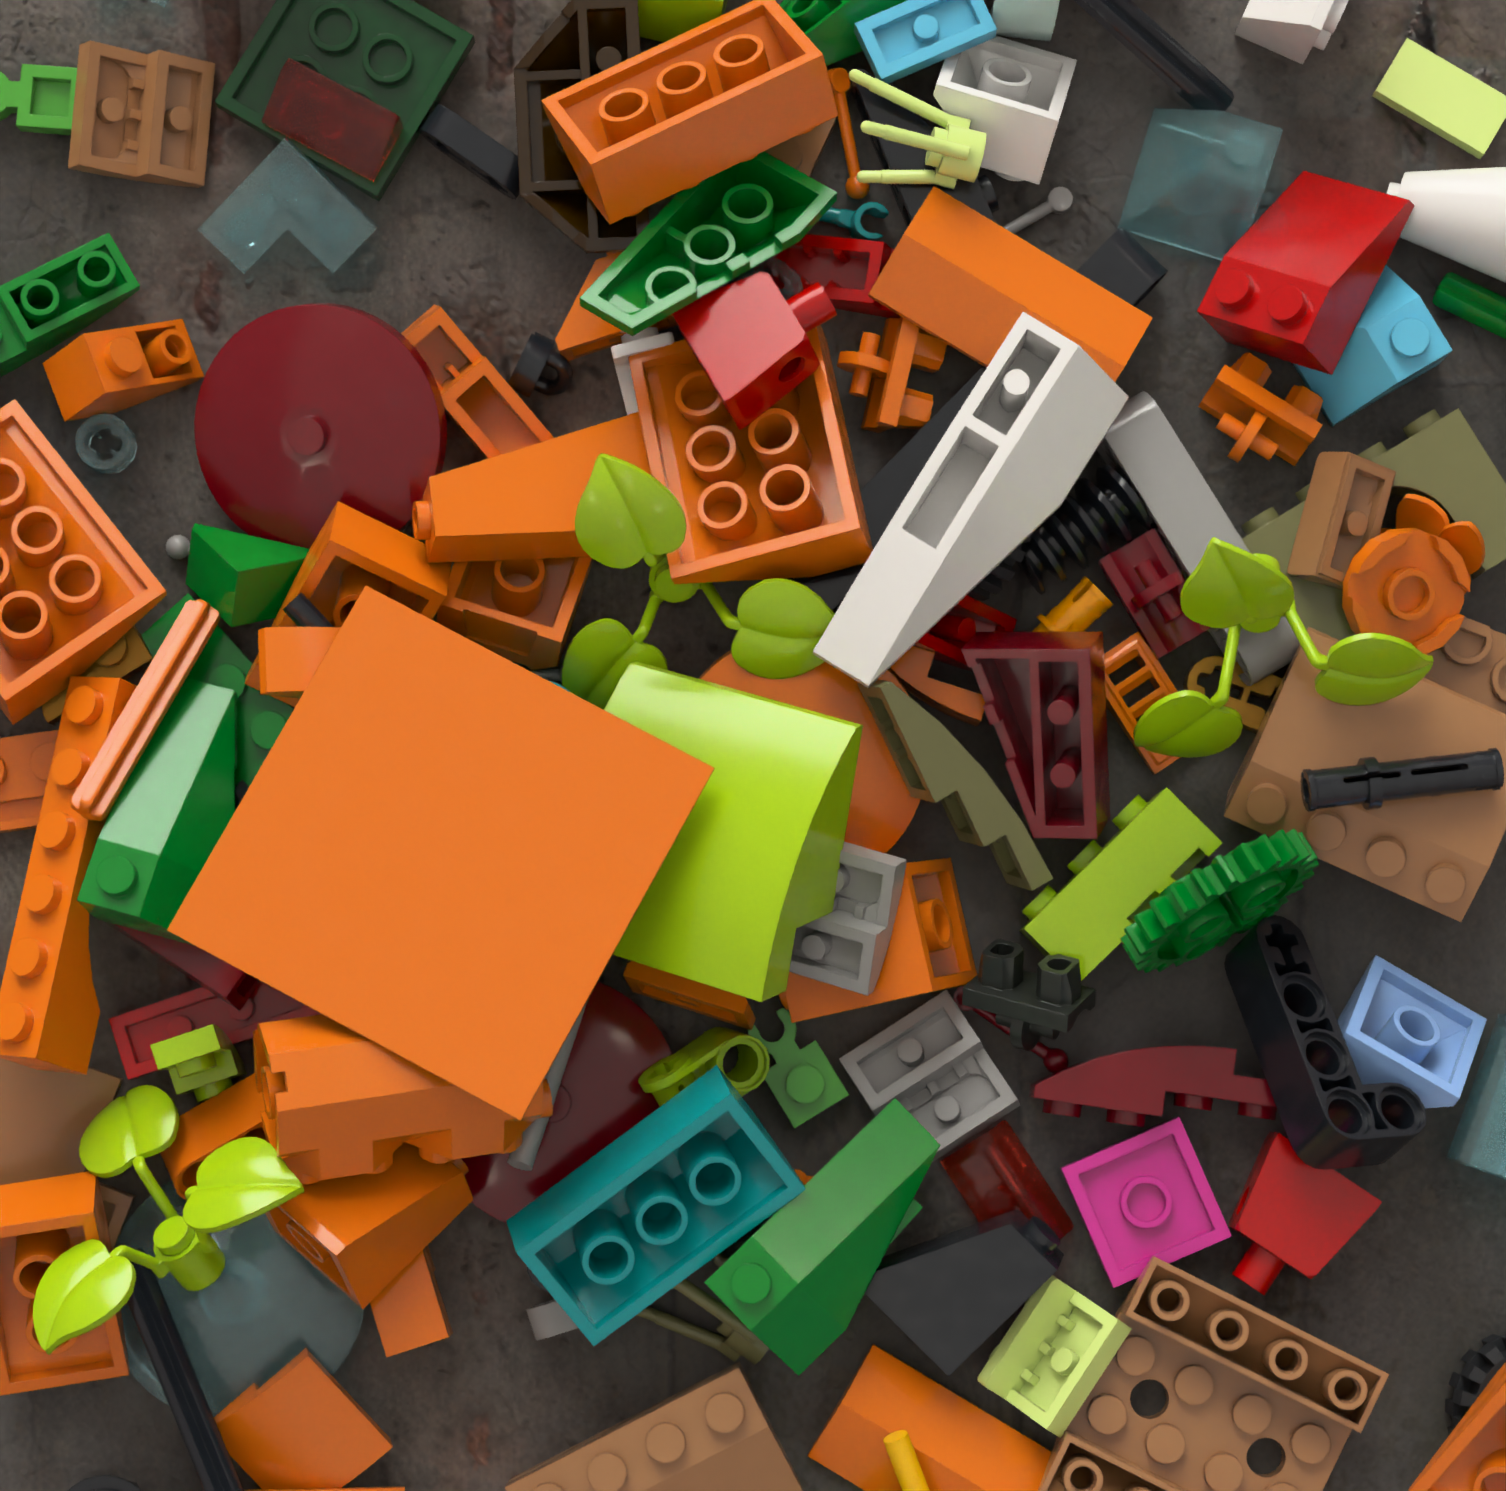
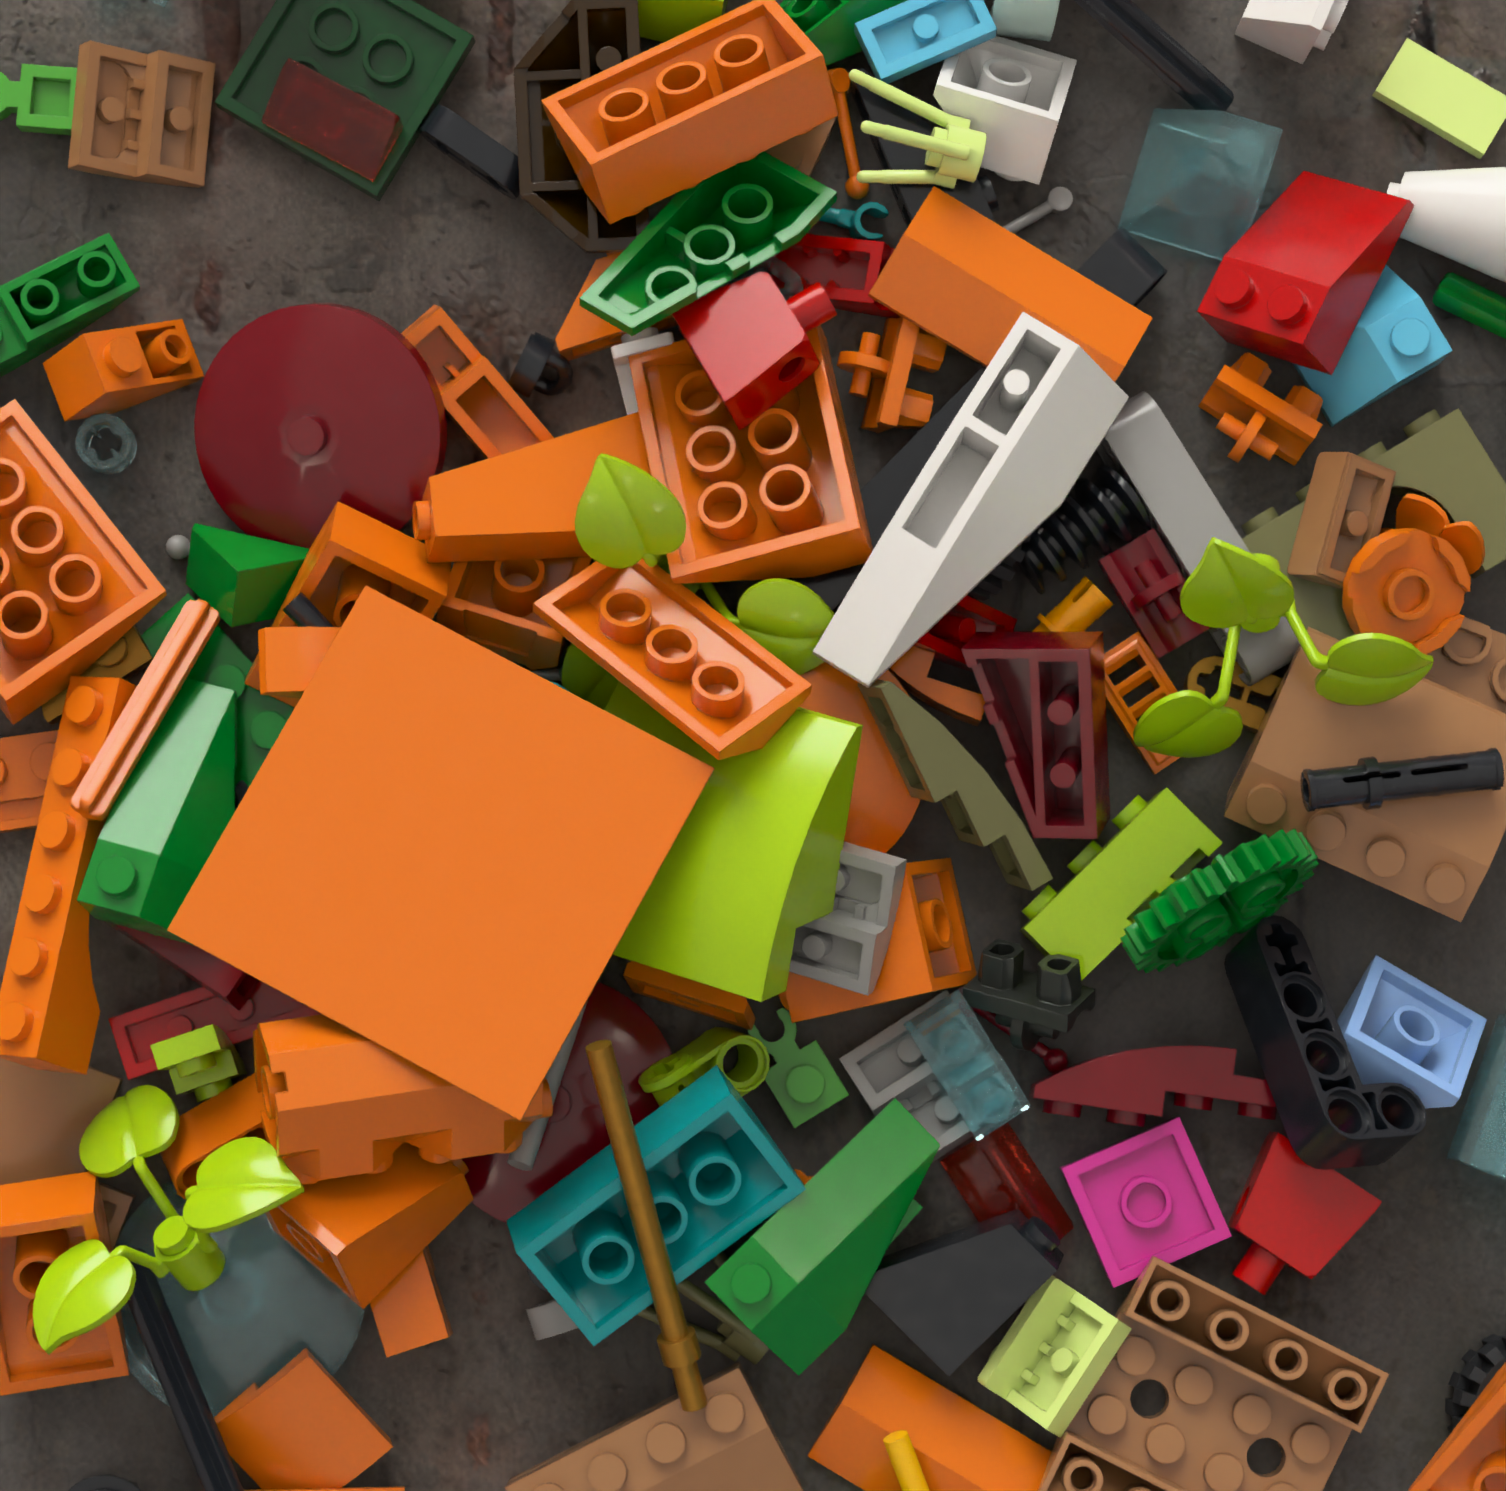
(289, 195): clear light blue plate -> none
(676, 655): none -> orange slope
(677, 1341): none -> pearl gold bar
(967, 1065): none -> clear light blue slope

